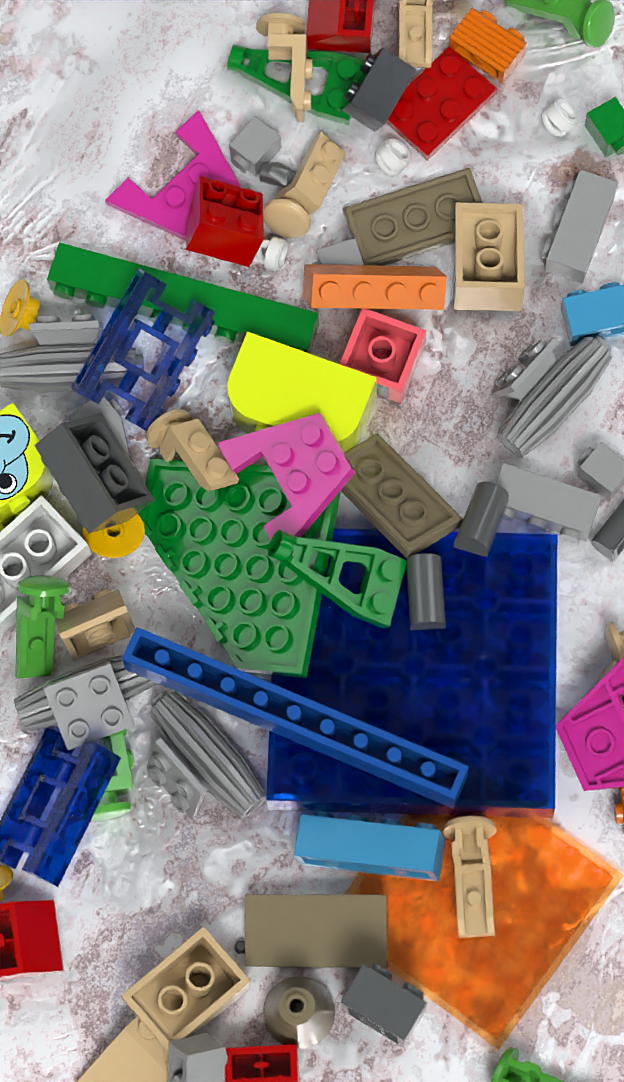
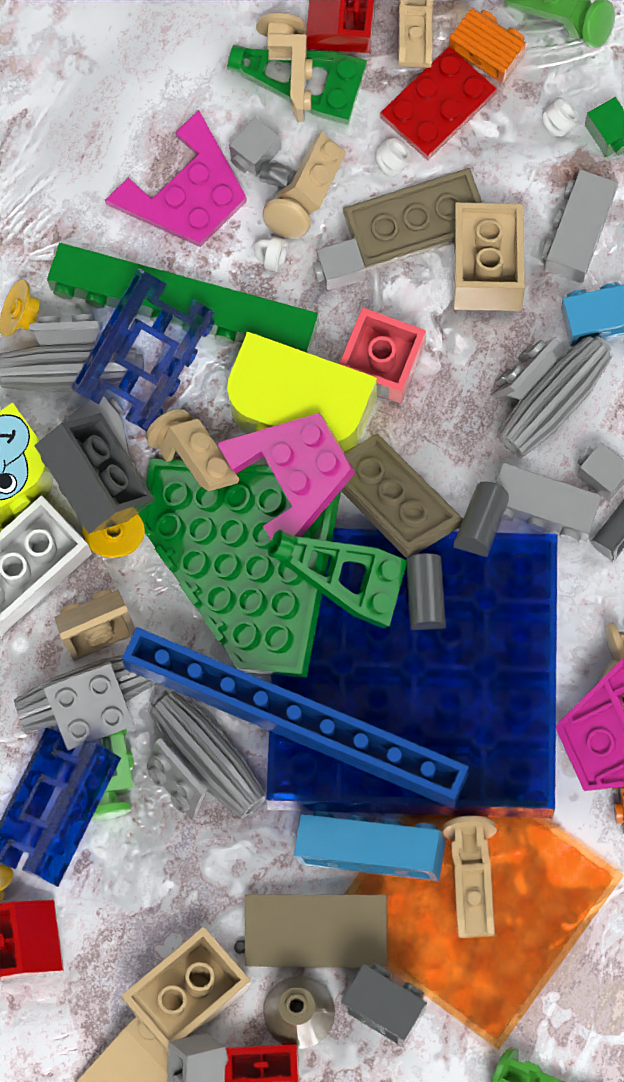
(36, 623): bright green piece -> none
(225, 222): red slope -> none
(374, 287): orange brick -> none
(377, 89): black brick -> none

